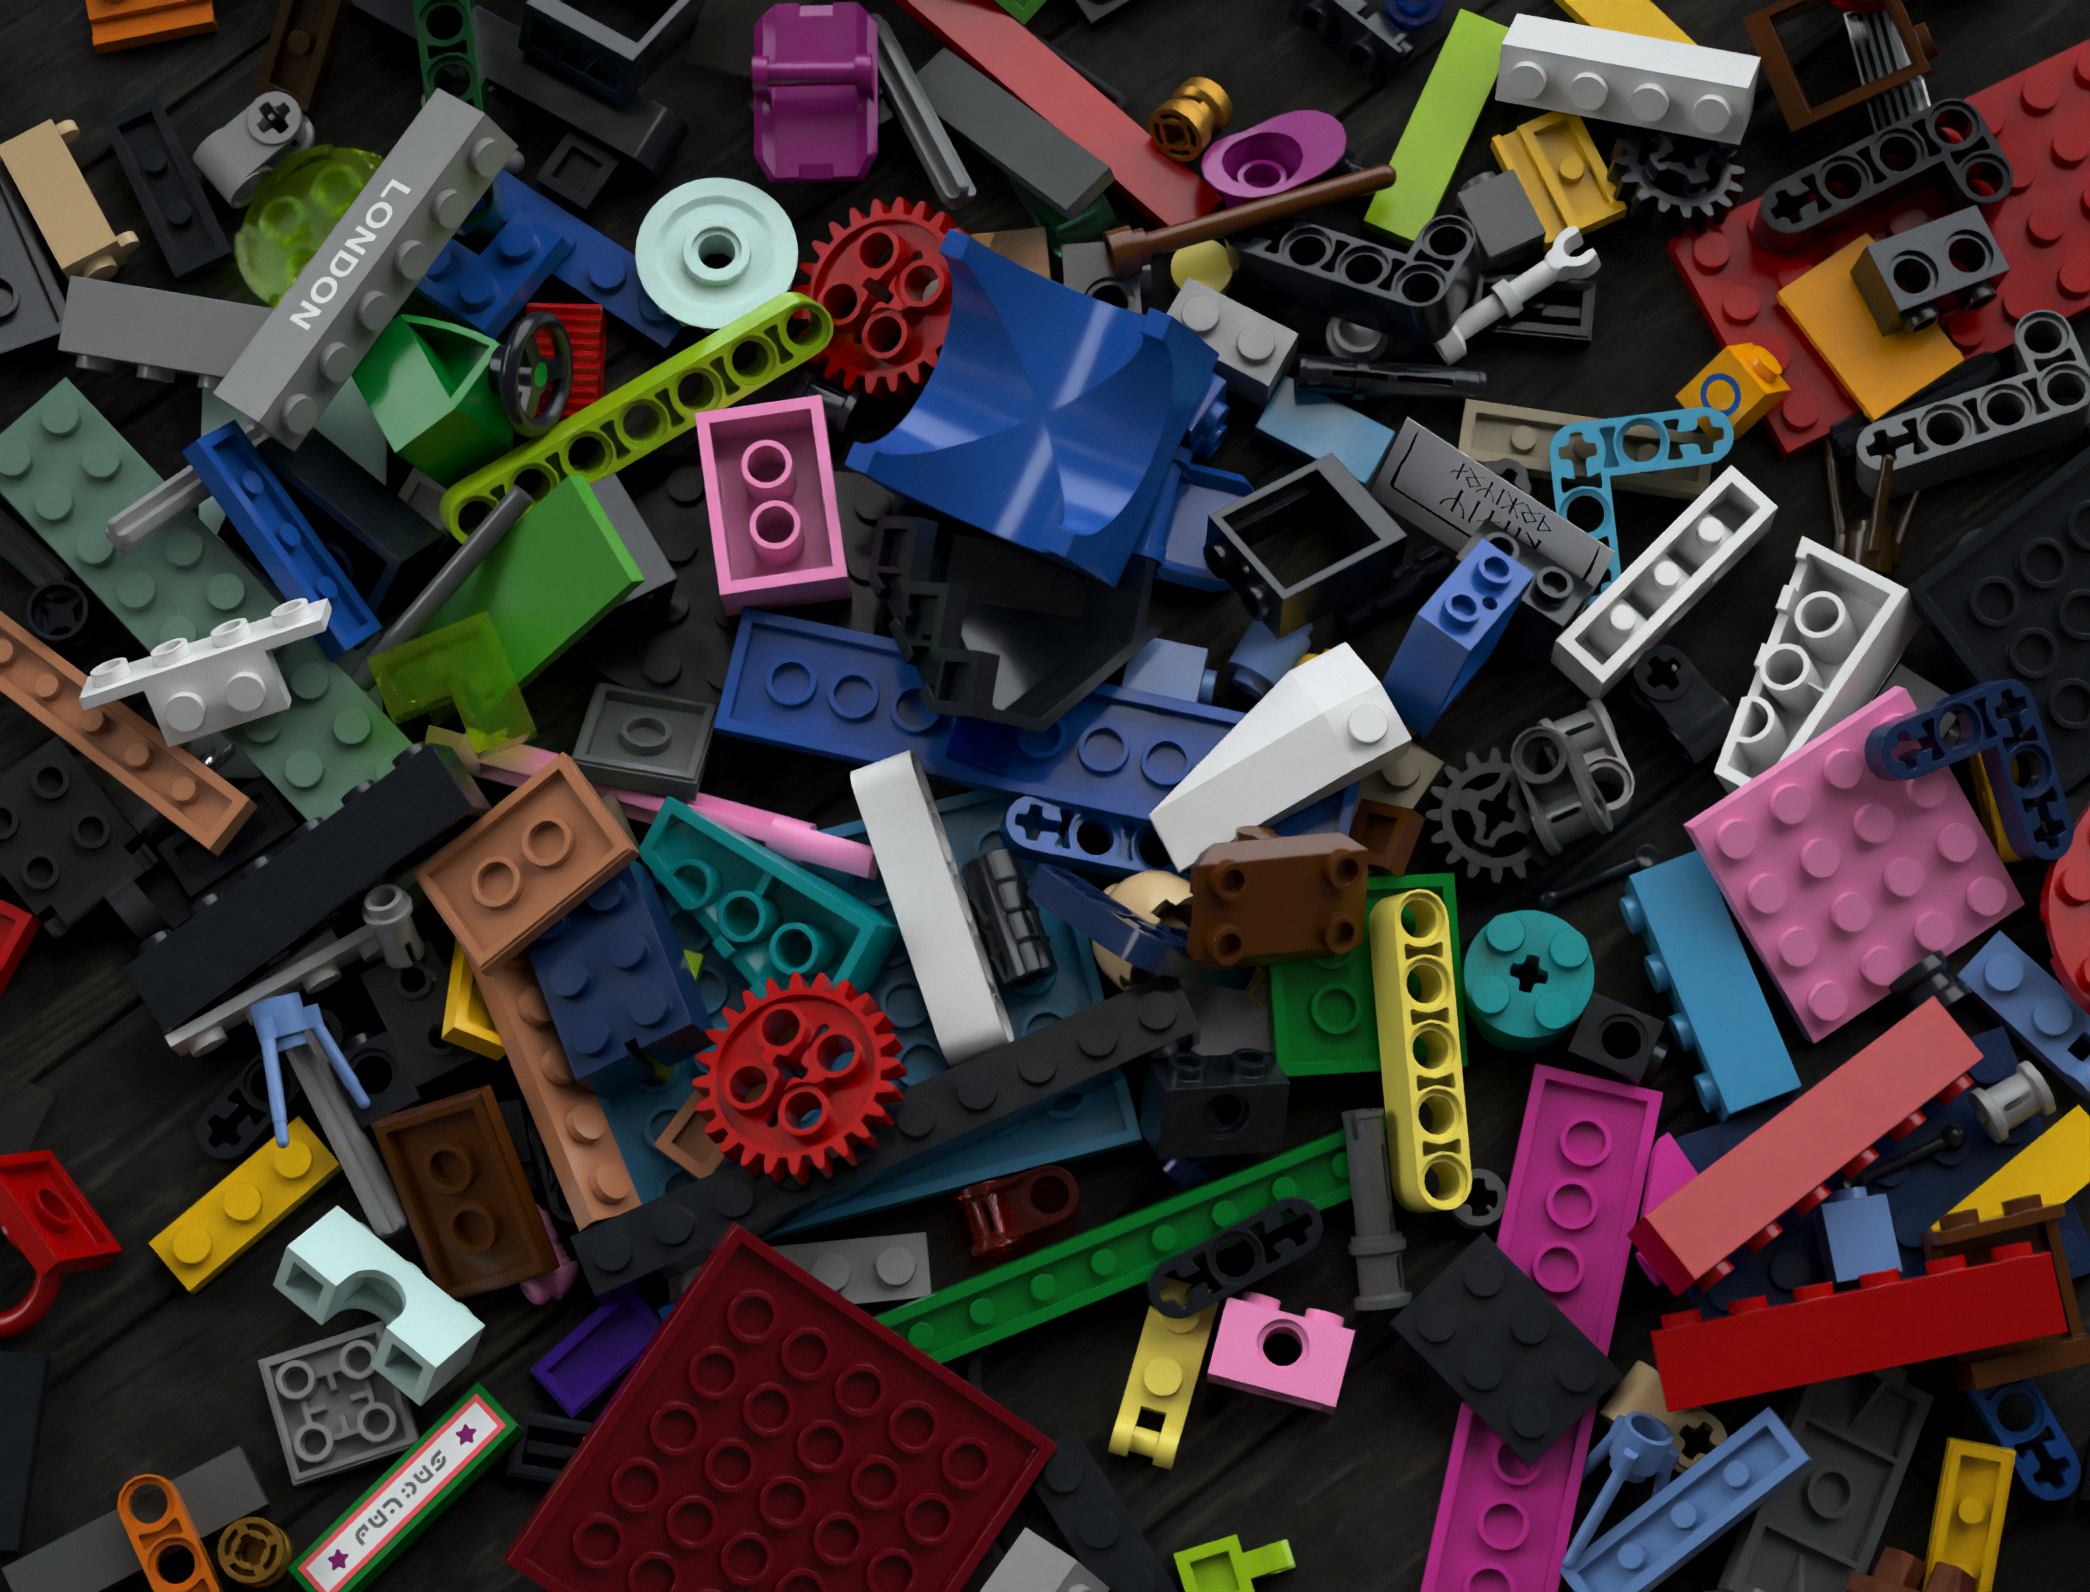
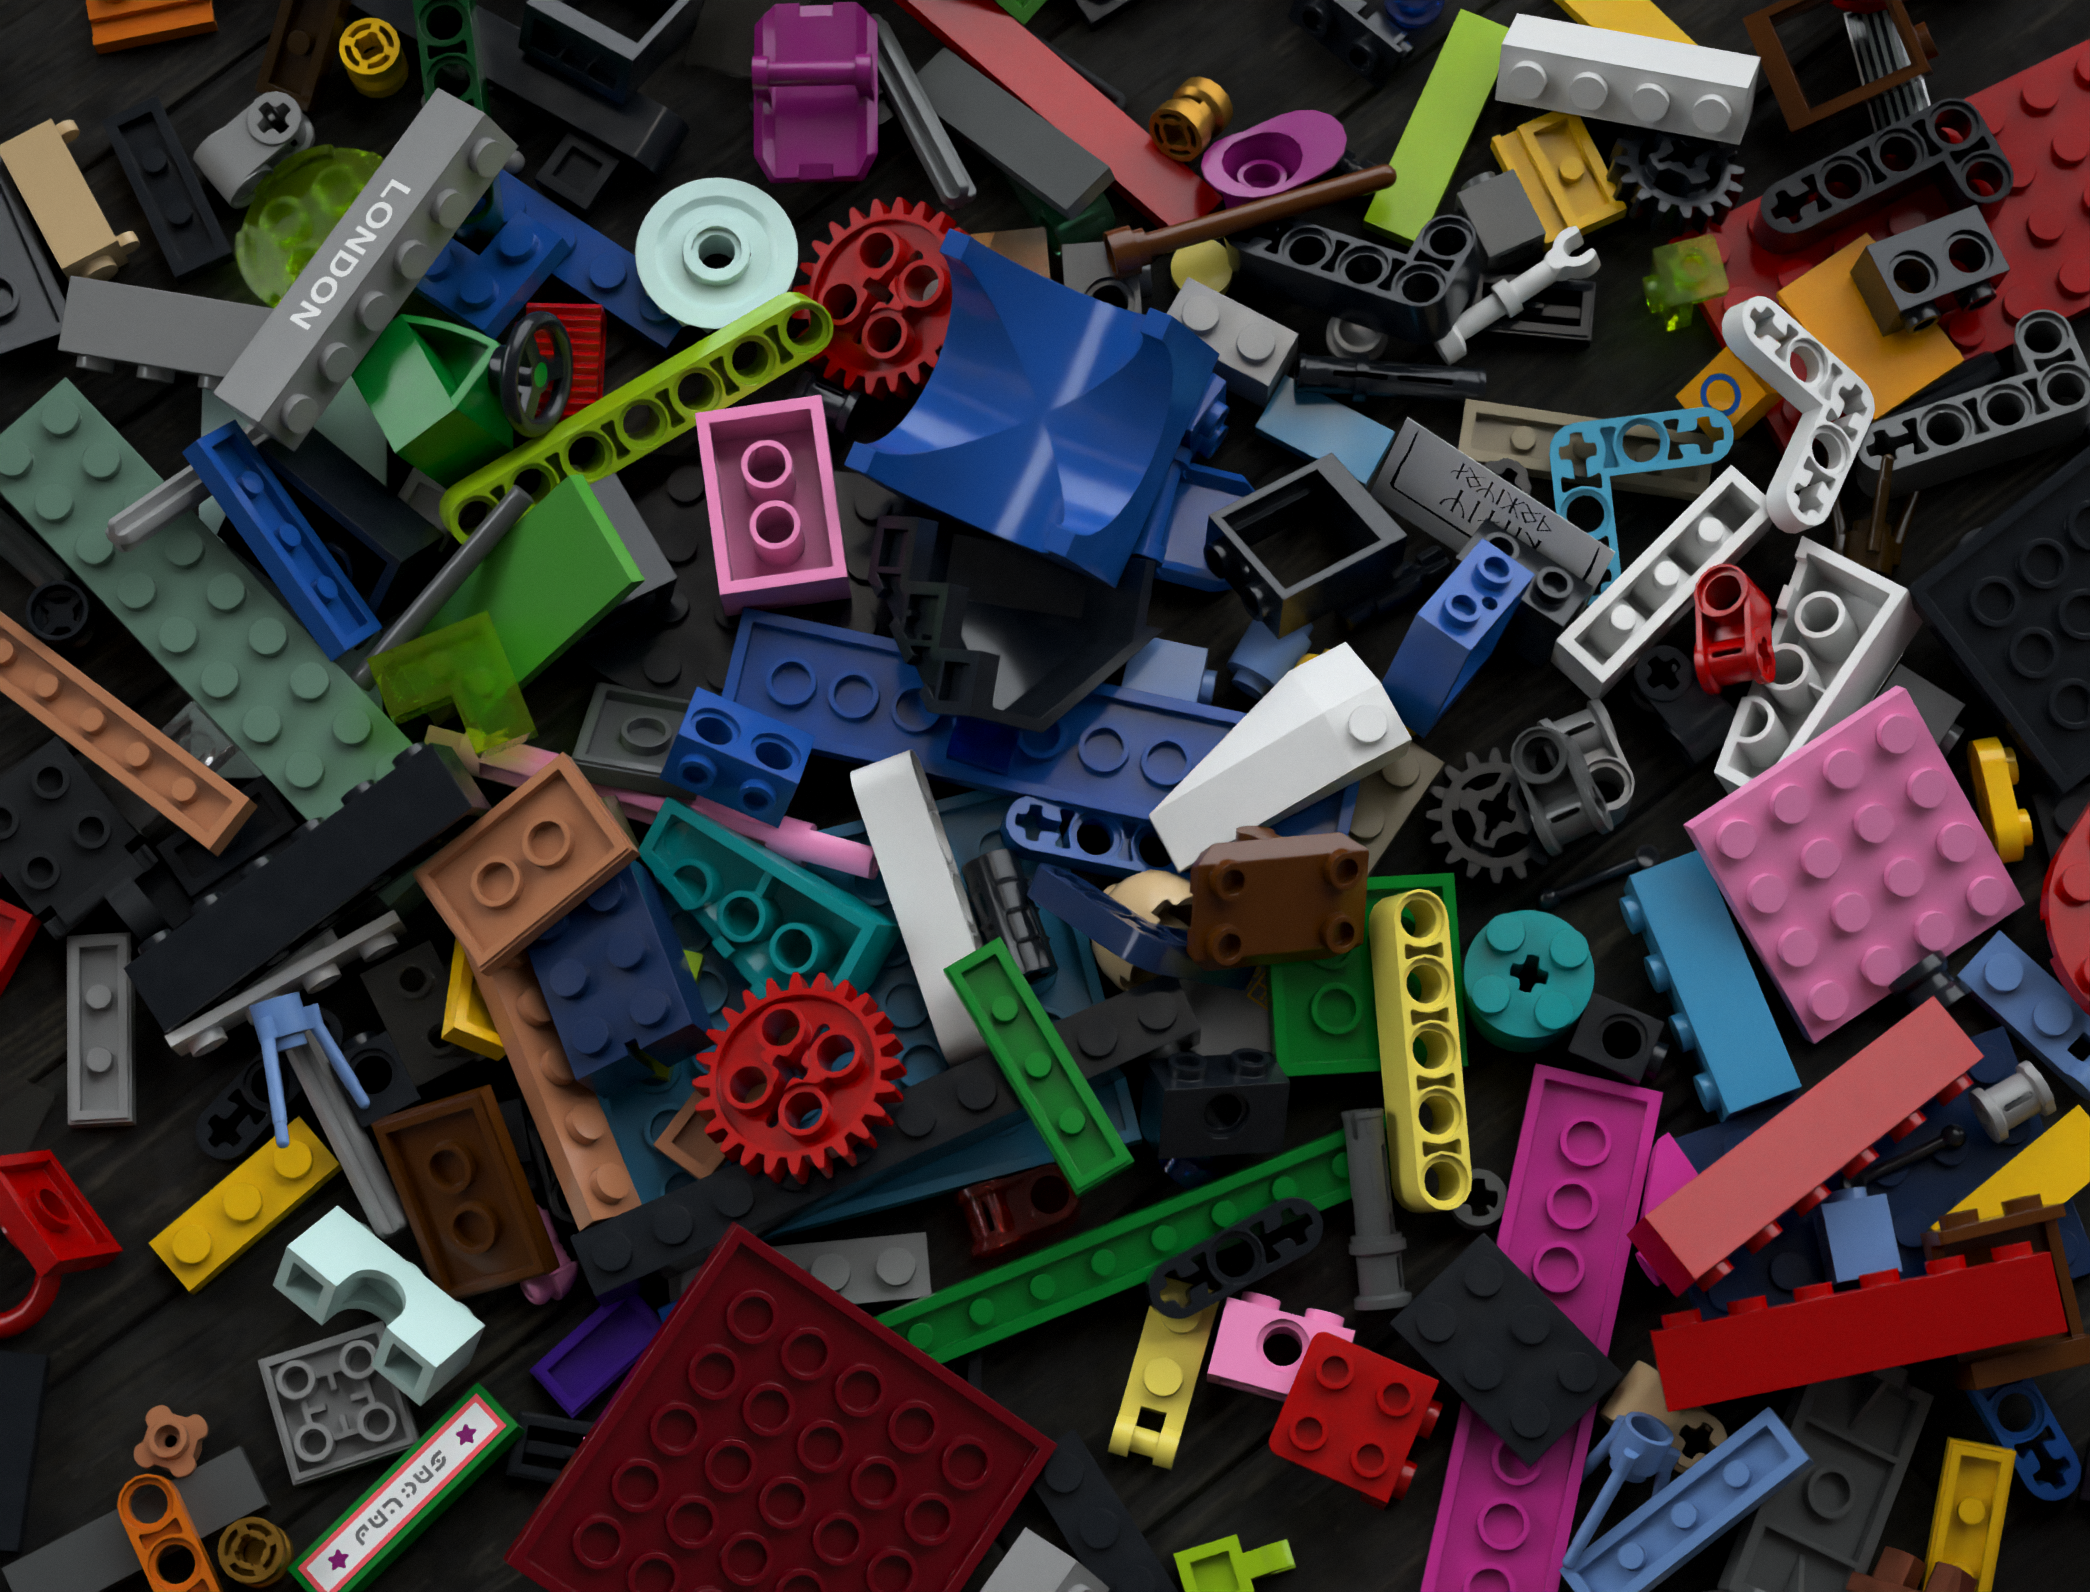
(101, 1031): none -> light grey tile
(181, 1457): none -> nougat plate
(214, 679): white bracket -> none
(379, 70): none -> yellow wheel
(389, 914): light grey pin -> none
(737, 757): none -> blue brick
(1038, 1067): none -> green tile
(1355, 1418): none -> red bracket
(1387, 833): reddish brown plate -> none
(1684, 276): none -> clear neon green bracket
(1734, 641): none -> red piece
(1820, 399): none -> white beam
(1984, 734): dark blue beam -> none

